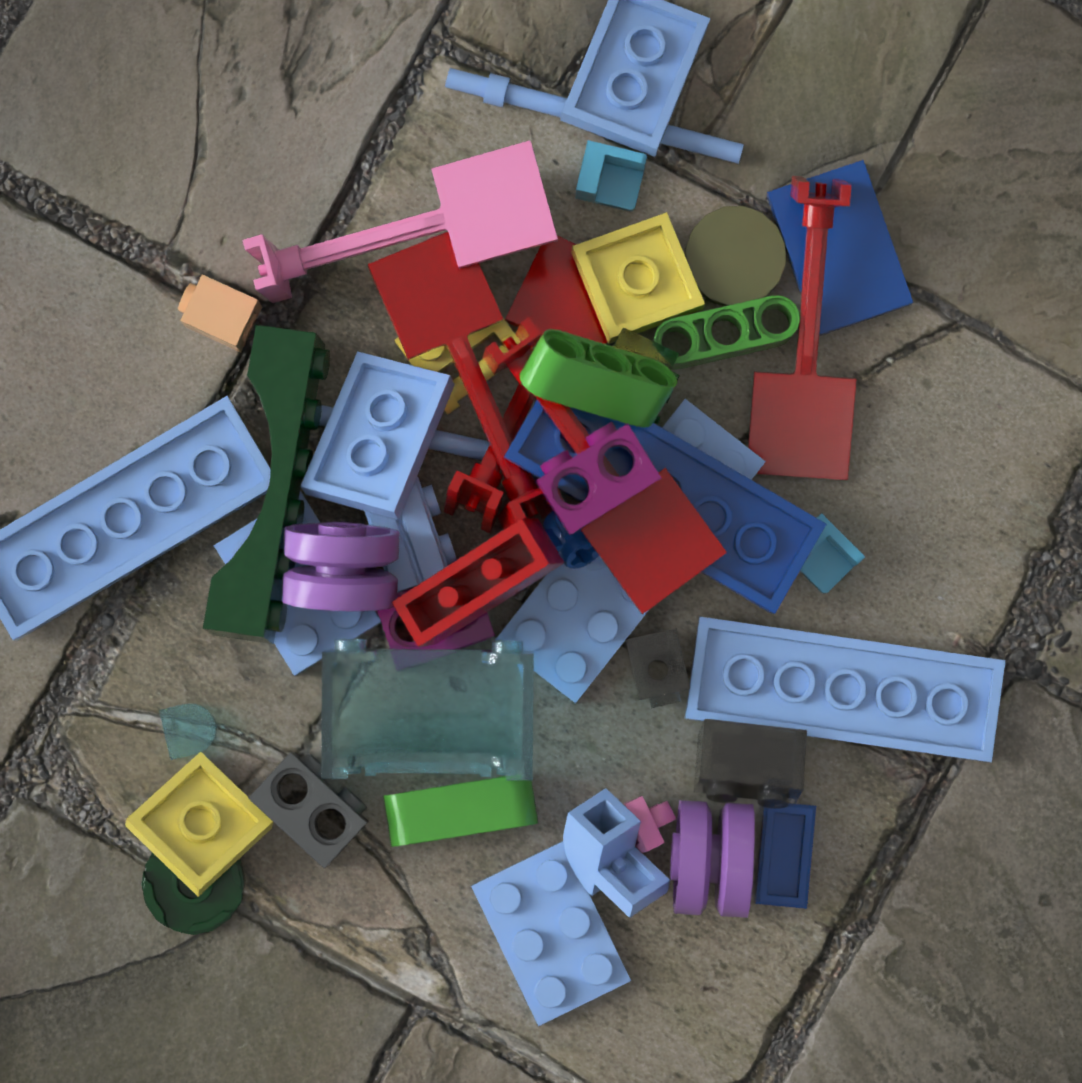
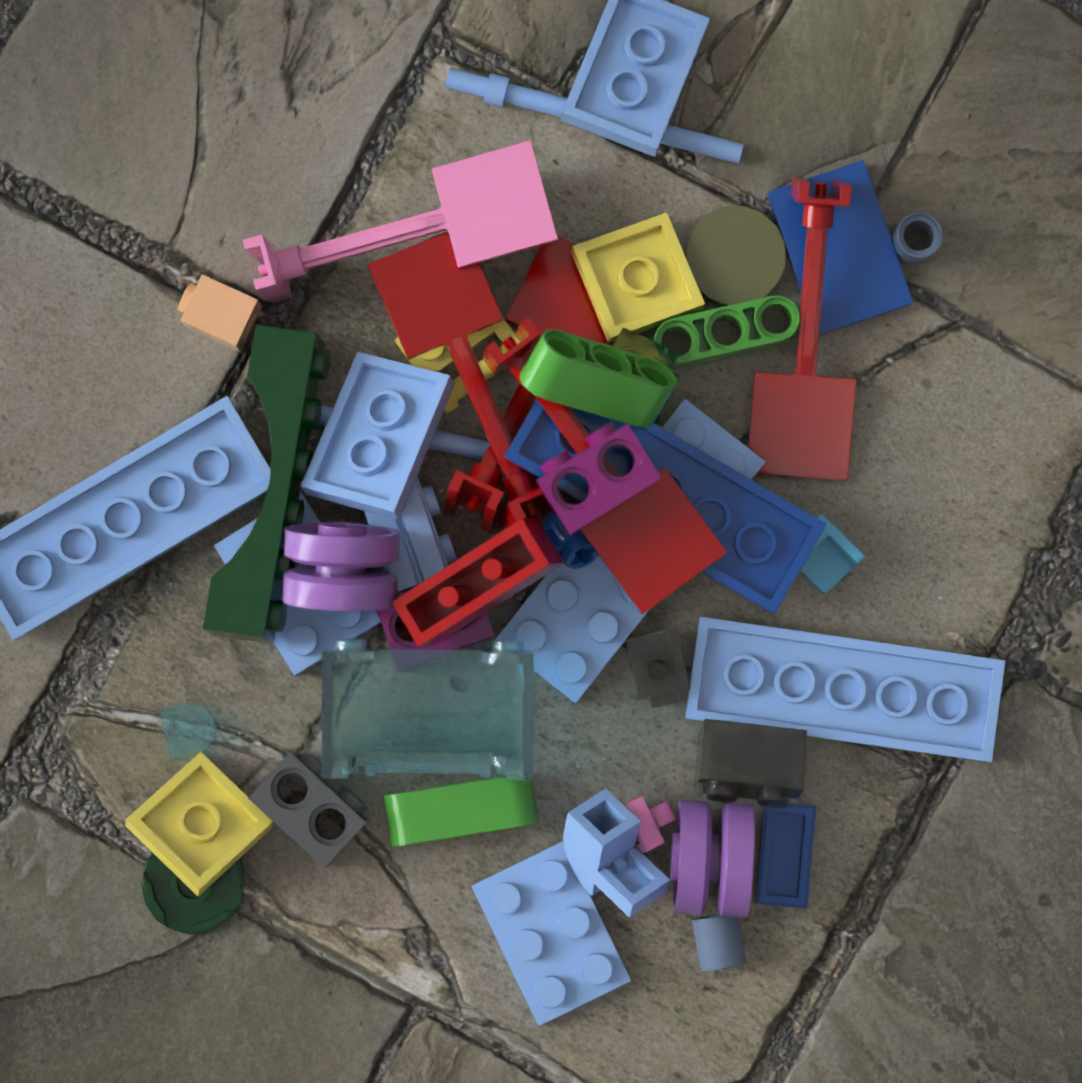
(610, 176): medium azure panel -> none
(718, 942): none -> sand blue beam
(929, 225): none -> sand blue beam

